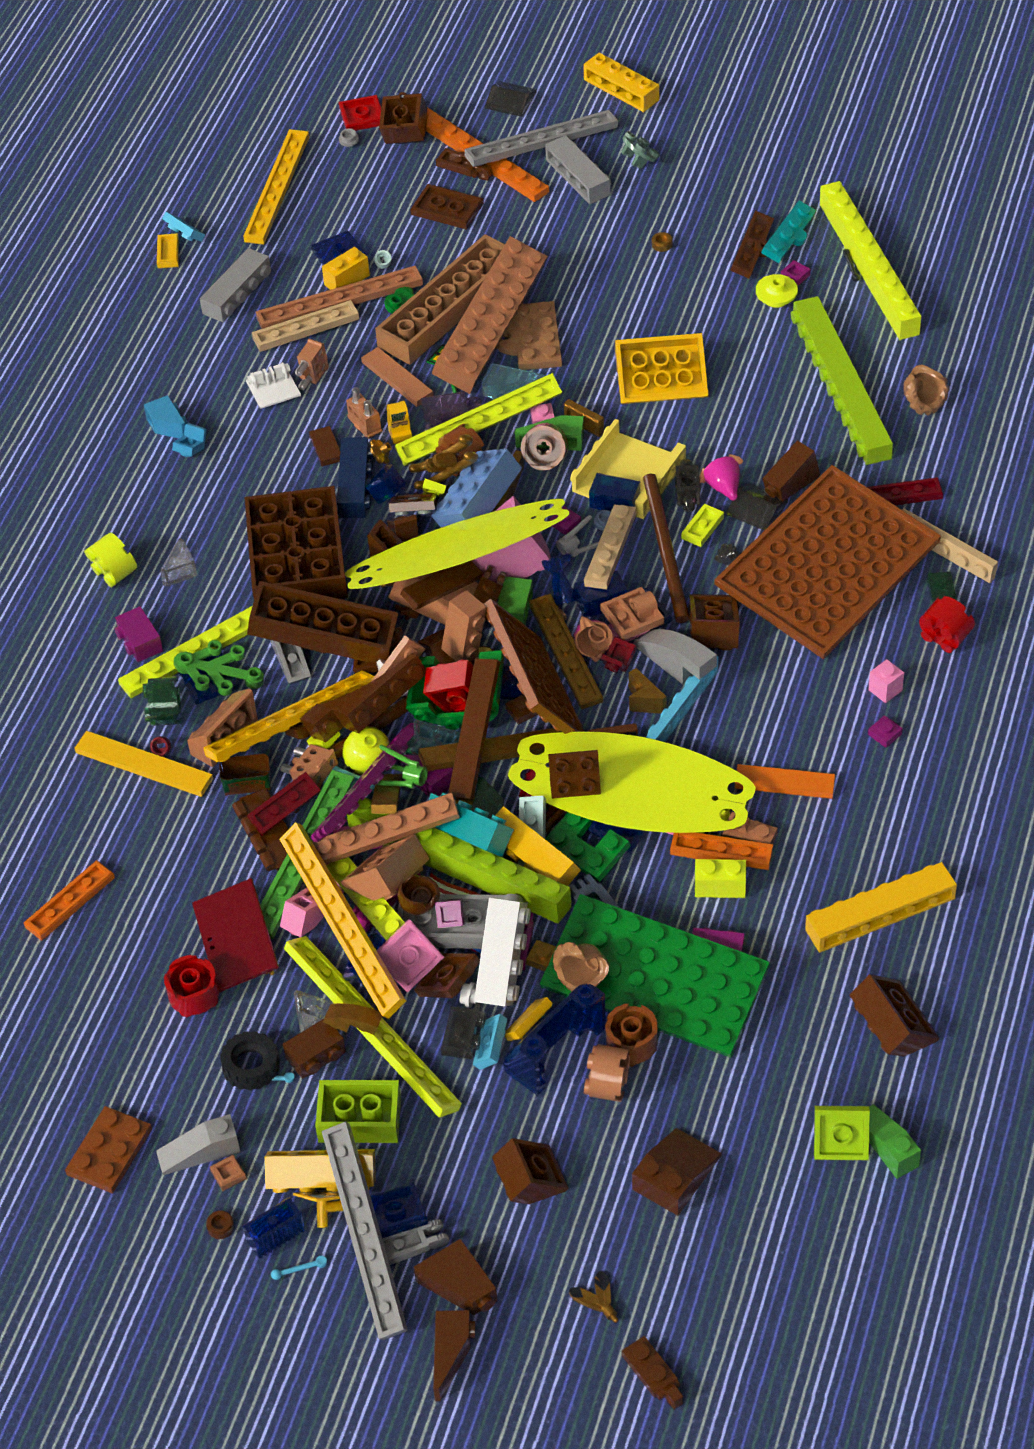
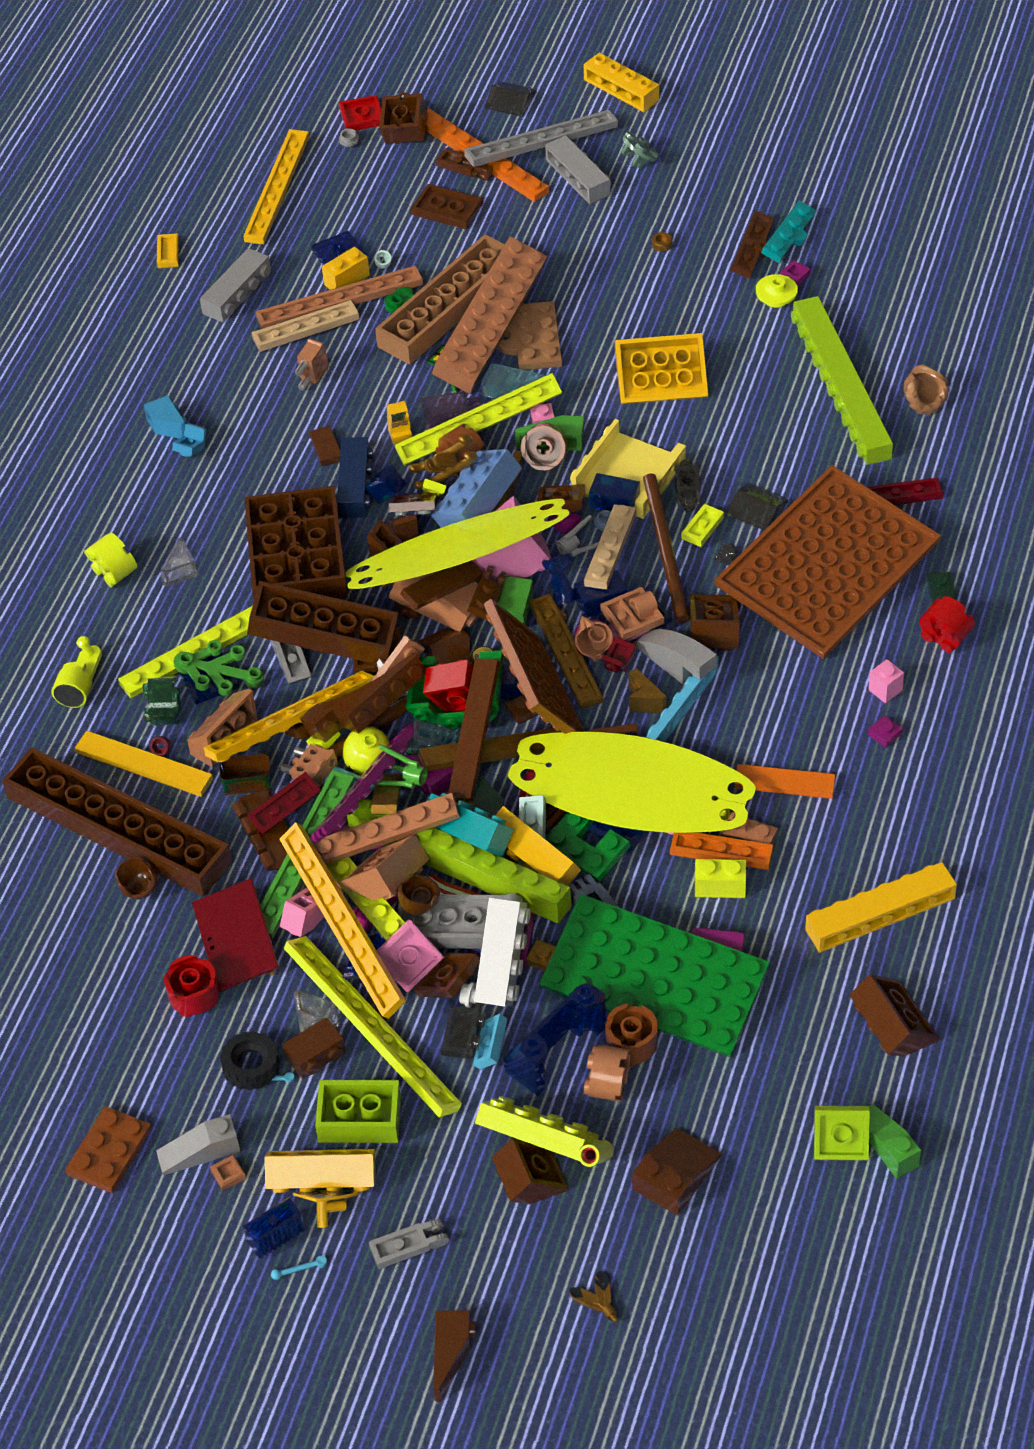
(69, 900): orange tile -> none
(75, 678): none -> neon yellow piece
(117, 821): none -> reddish brown brick
(136, 878): none -> reddish brown hair
(138, 634): magenta brick -> none
(177, 224): medium azure plate -> none
(220, 1224): reddish brown tile -> none
(272, 386): white hinge -> none
(343, 1015): pearl gold slope -> none
(363, 414): nougat piece -> none
(364, 1231): light grey plate -> none
(380, 451): pearl gold plant -> none
(396, 376): nougat tile -> none
(398, 1210): clear blue plate -> none
(449, 913): plate -> none
(457, 1278): reddish brown slope -> none
(463, 627): nougat brick -> none
(528, 1019): yellow tile -> none
(544, 1131): none -> neon yellow hinge
(571, 494): none -> reddish brown plate
(574, 774): reddish brown hinge -> none
(579, 965): medium nougat hair -> none
(592, 421): pearl gold tile -> none
(653, 1371): reddish brown hinge -> none
(723, 475): dark pink hat -> none
(792, 472): reddish brown slope -> none
(855, 277): black hinge -> none
(870, 260): neon yellow brick -> none
(962, 553): tan plate -> none

